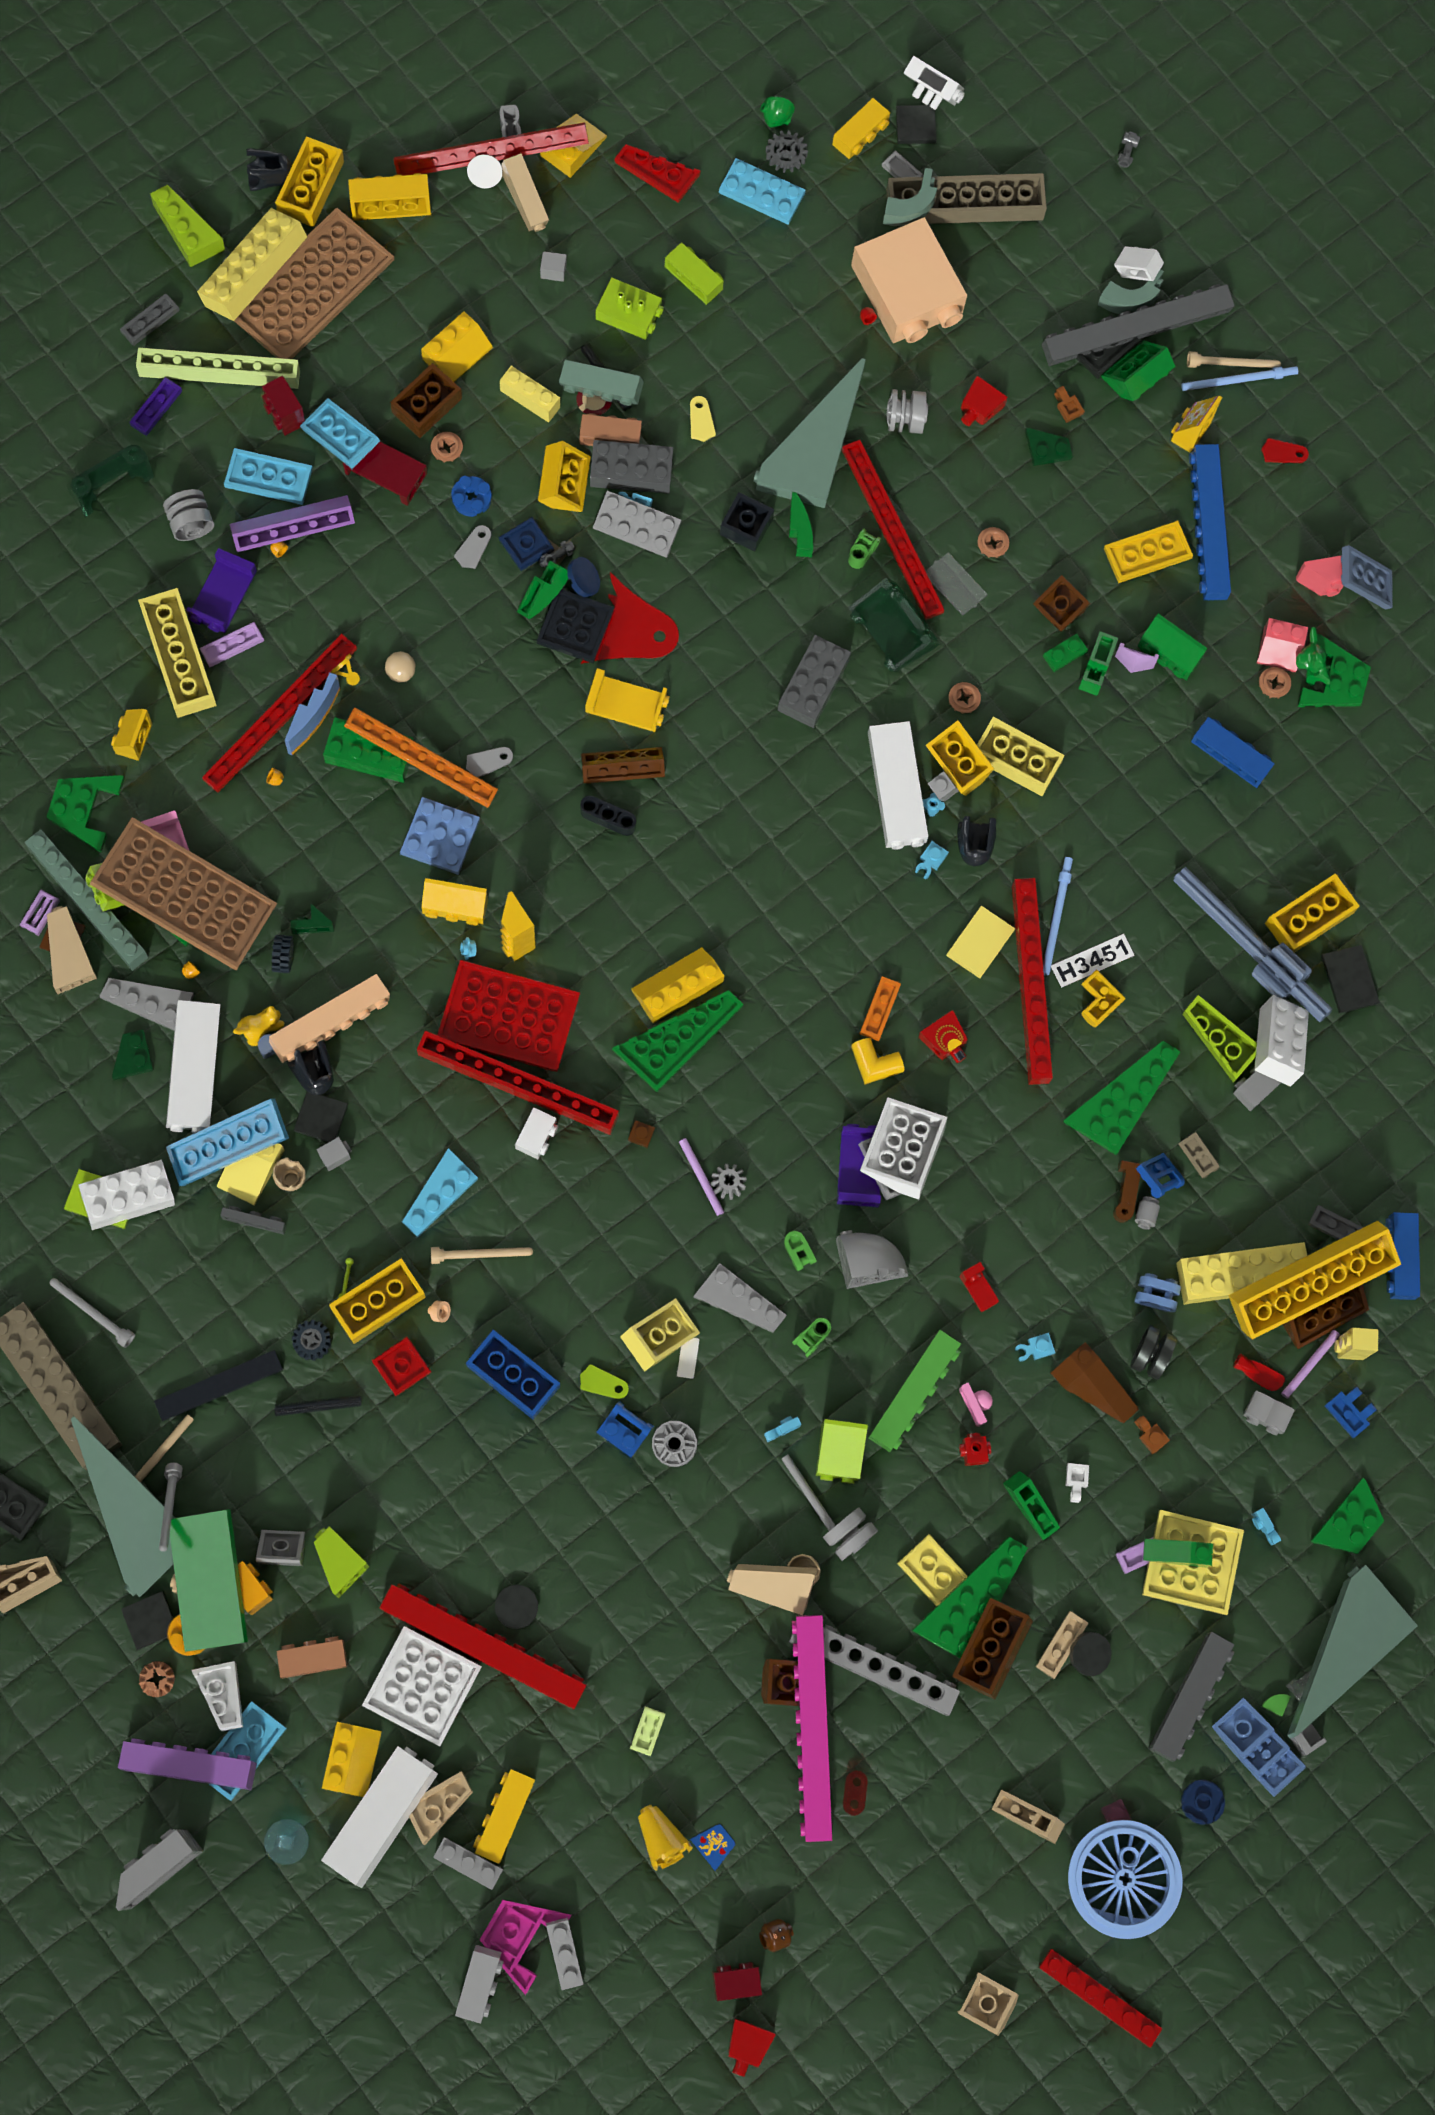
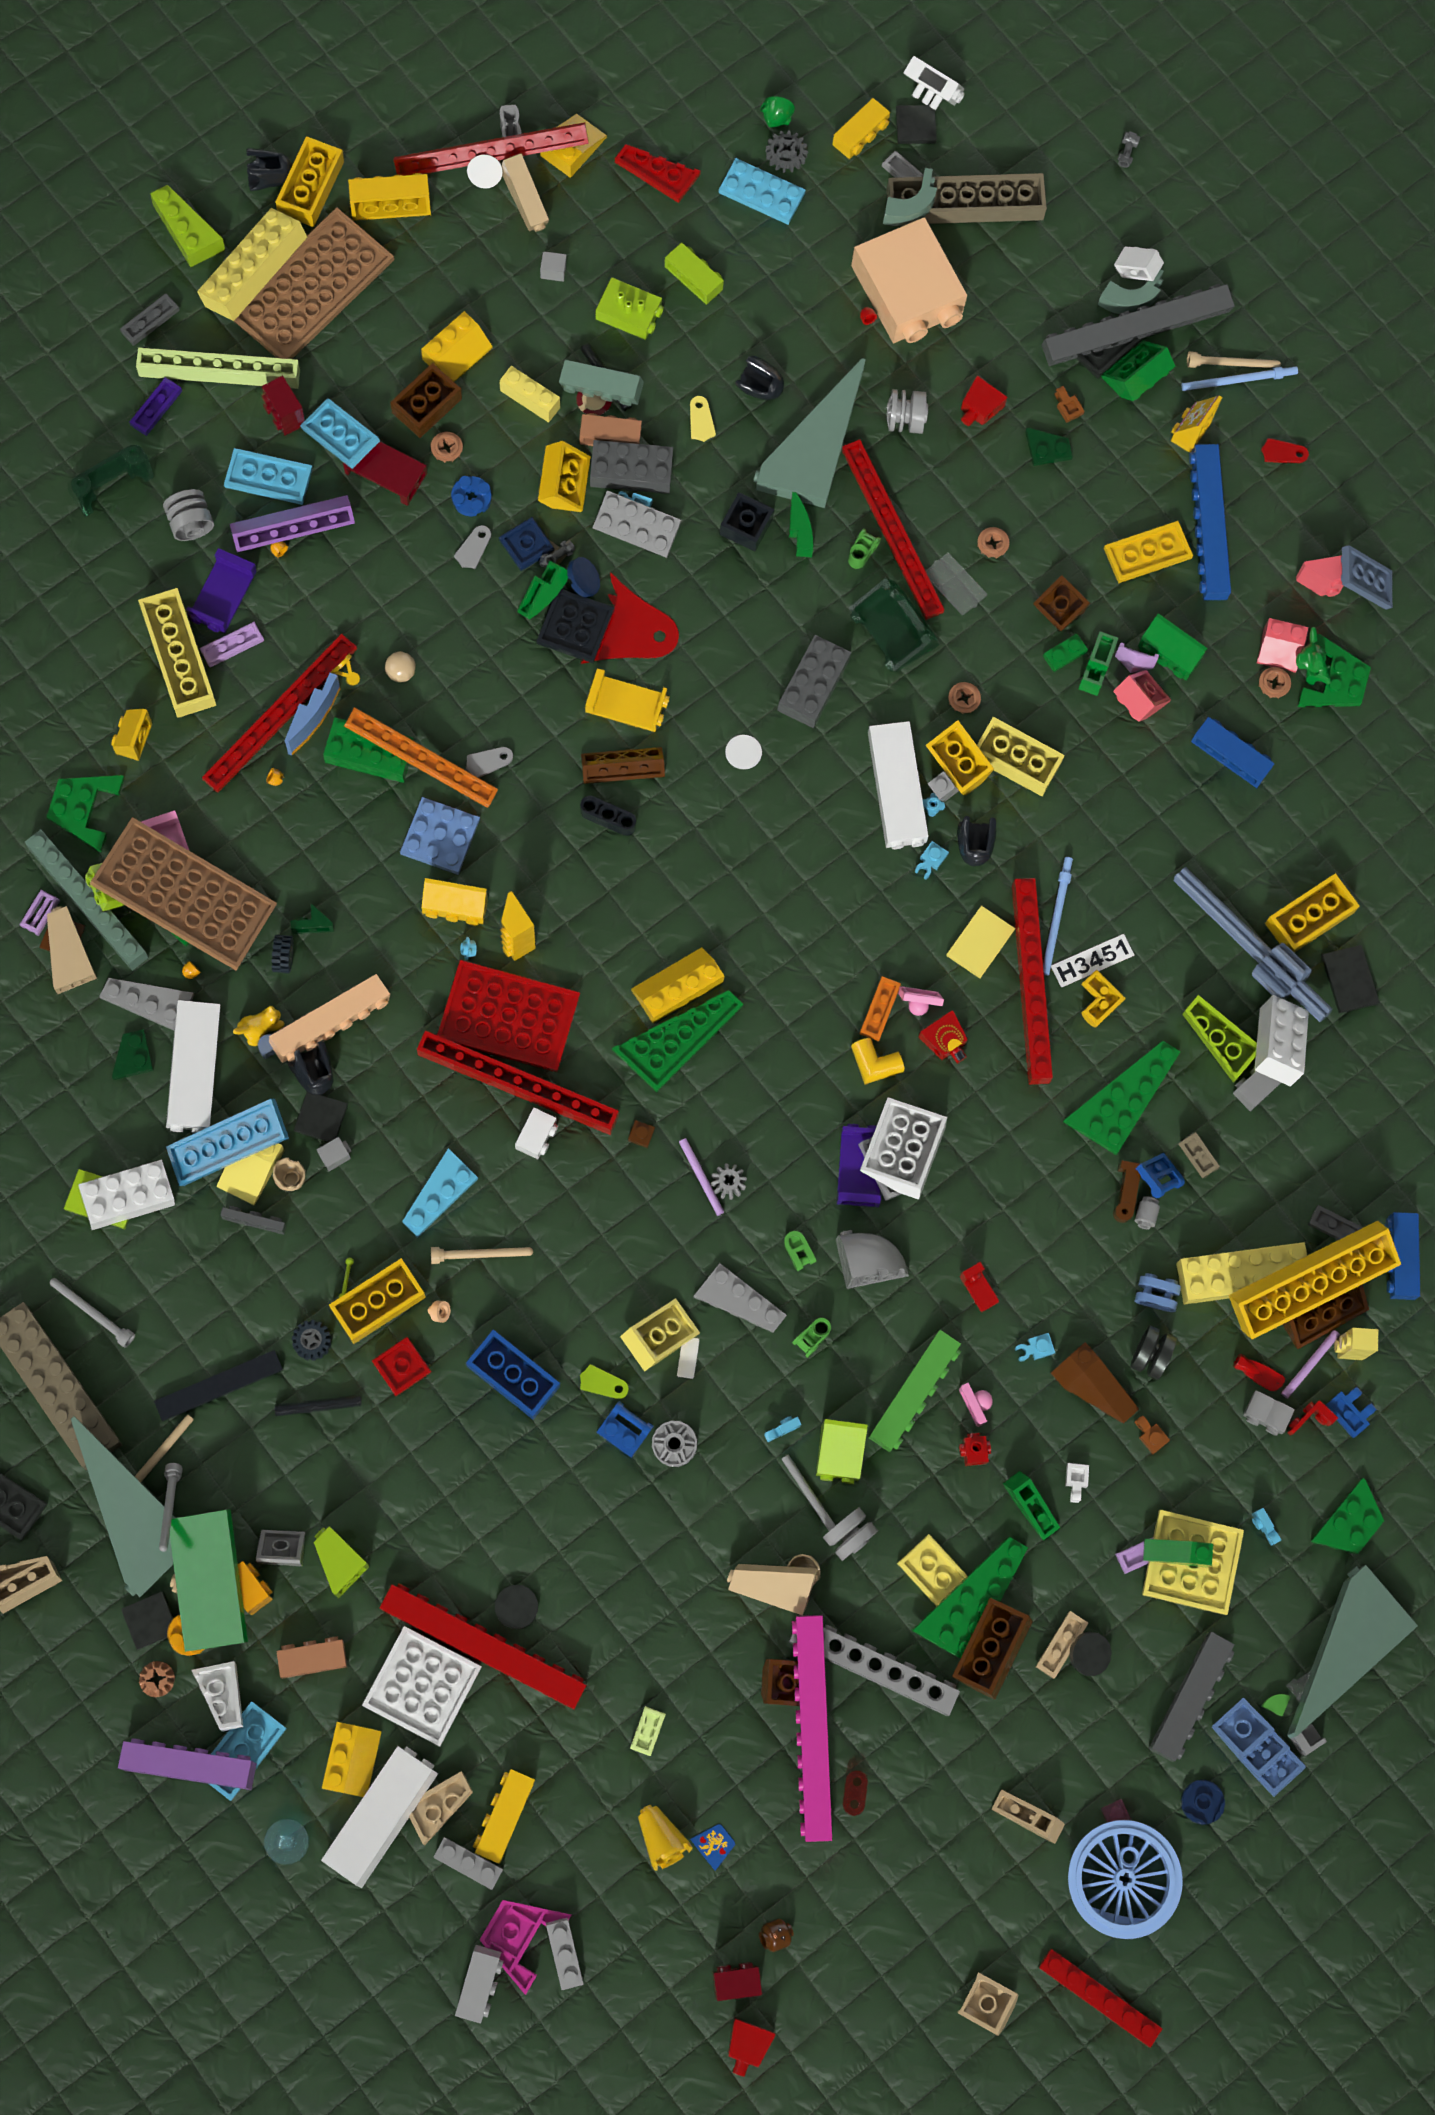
(155, 1867): light grey slope -> none
(743, 752): none -> white sticker
(760, 379): none -> black hair
(920, 999): none -> bright pink tile
(1141, 695): none -> coral slope
(1323, 1416): none -> red bracket

